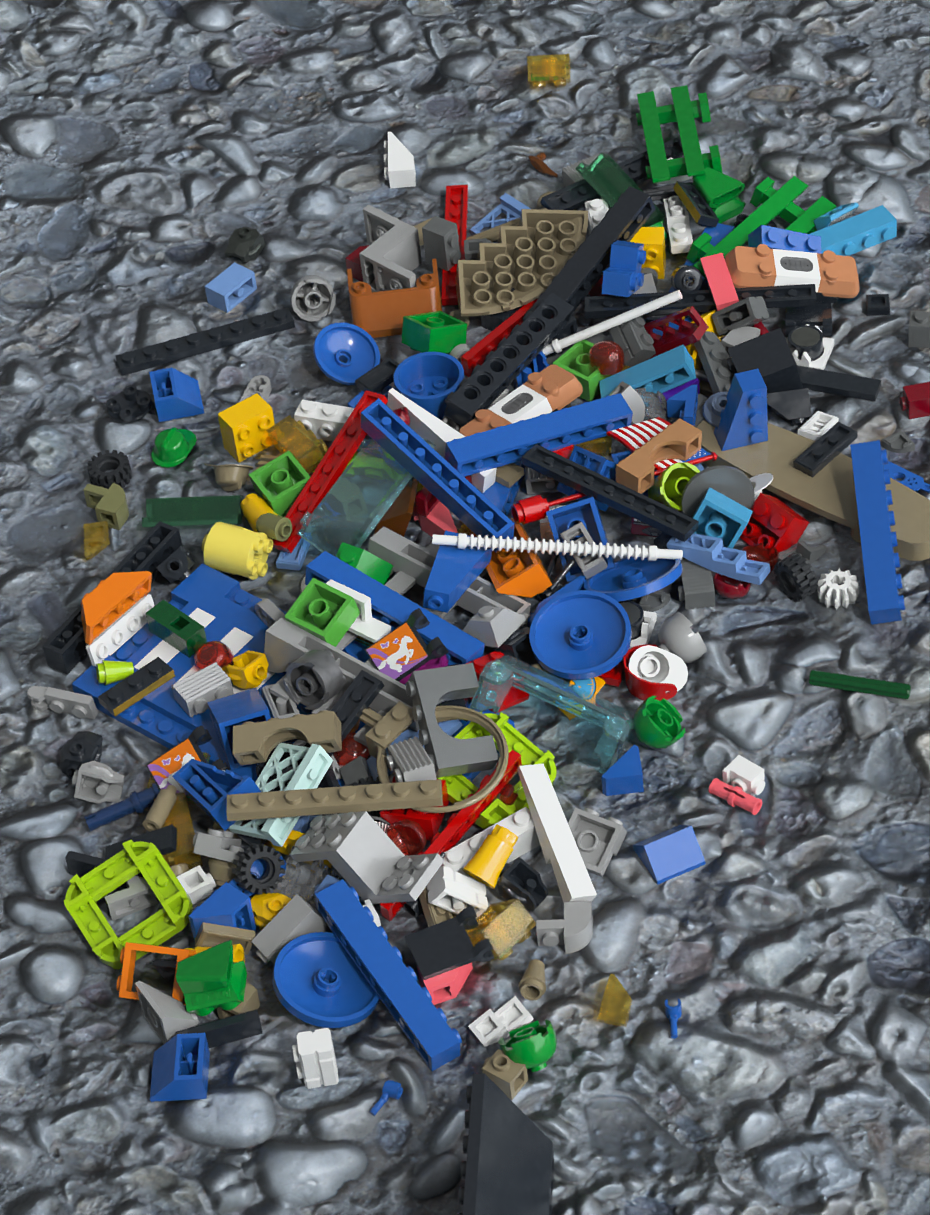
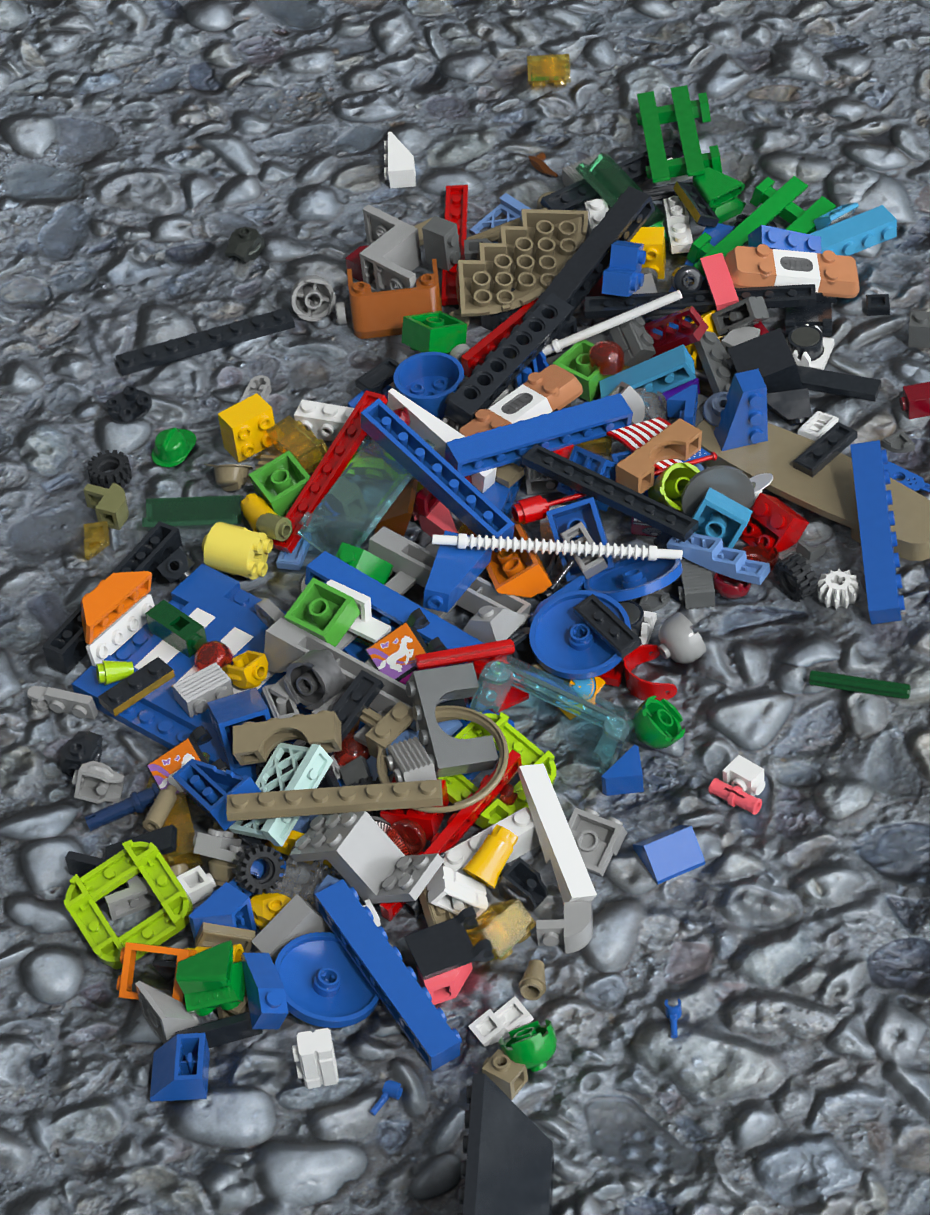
(175, 394): blue slope -> none
(230, 287): medium blue brick -> none
(264, 991): none -> blue slope
(341, 313): none -> light grey tile
(347, 344): blue dish -> none
(464, 654): none -> red axle
(607, 626): none -> black tile
(615, 1003): clear yellow slope -> none
(658, 666): white piece -> none

